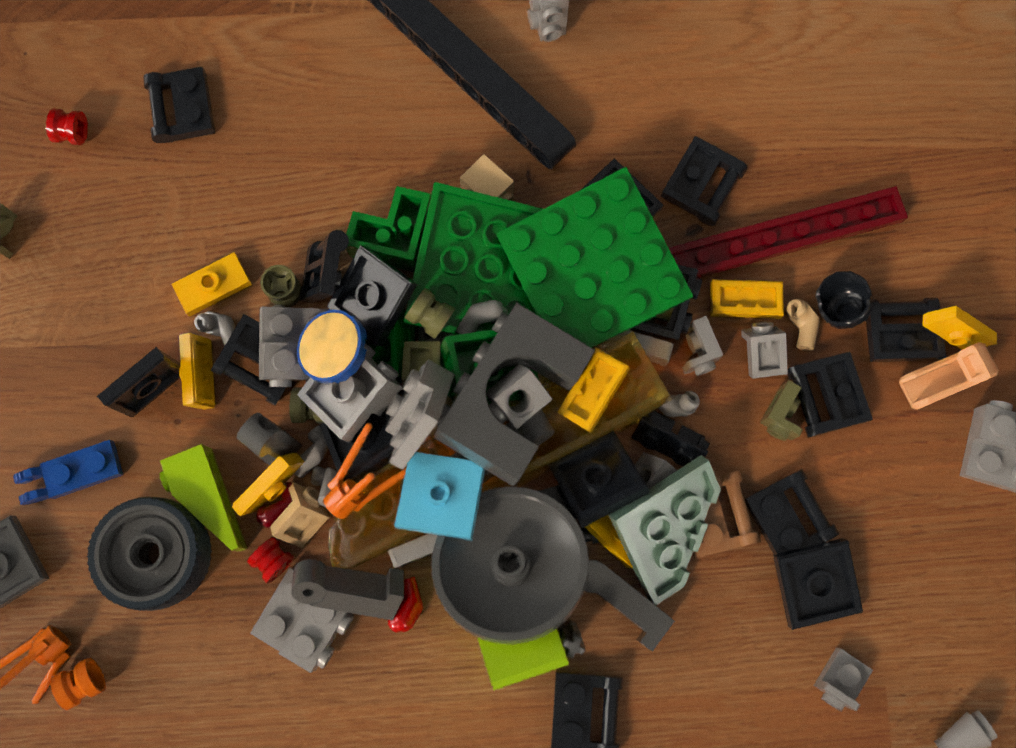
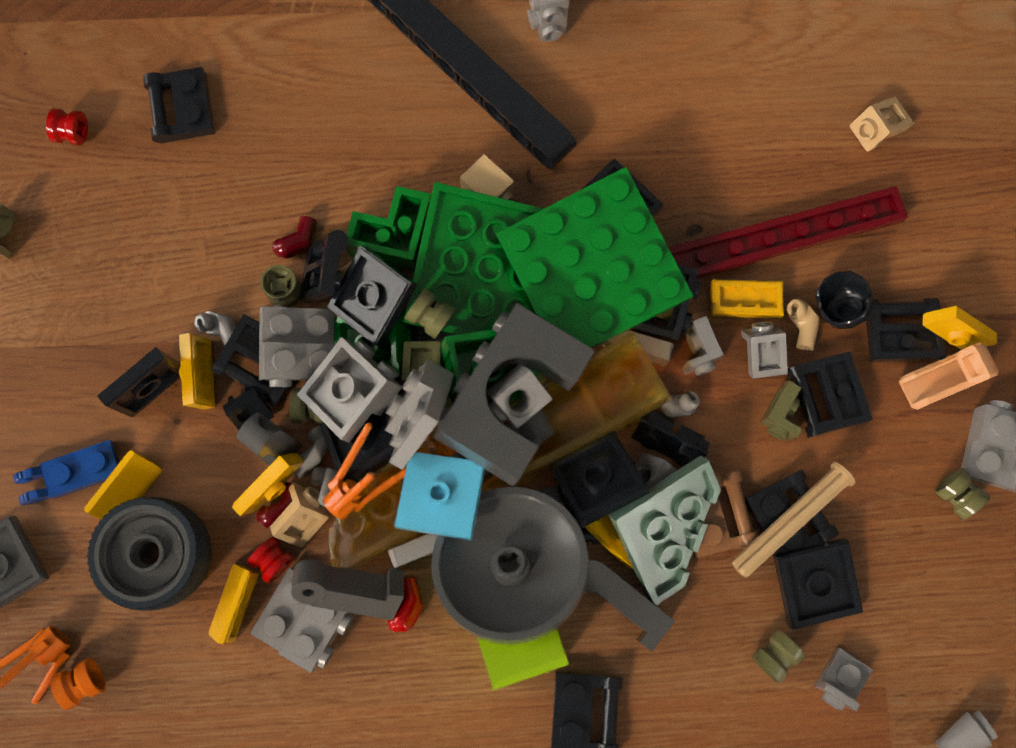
(126, 482): none -> yellow slope
(199, 487): lime slope -> none
(211, 284): yellow plate -> none
(233, 604): none -> yellow slope
(246, 405): none -> black tile
(297, 242): none -> dark red arm
(332, 347): pearl gold tile -> none
(478, 314): light grey arm -> none
(571, 639): dark grey axle -> none
(593, 390): yellow plate -> none
(693, 176): black plate -> none
(778, 656): none -> olive wheel
(793, 519): none -> tan axle
(881, 122): none -> tan bracket
(962, 494): none -> olive wheel

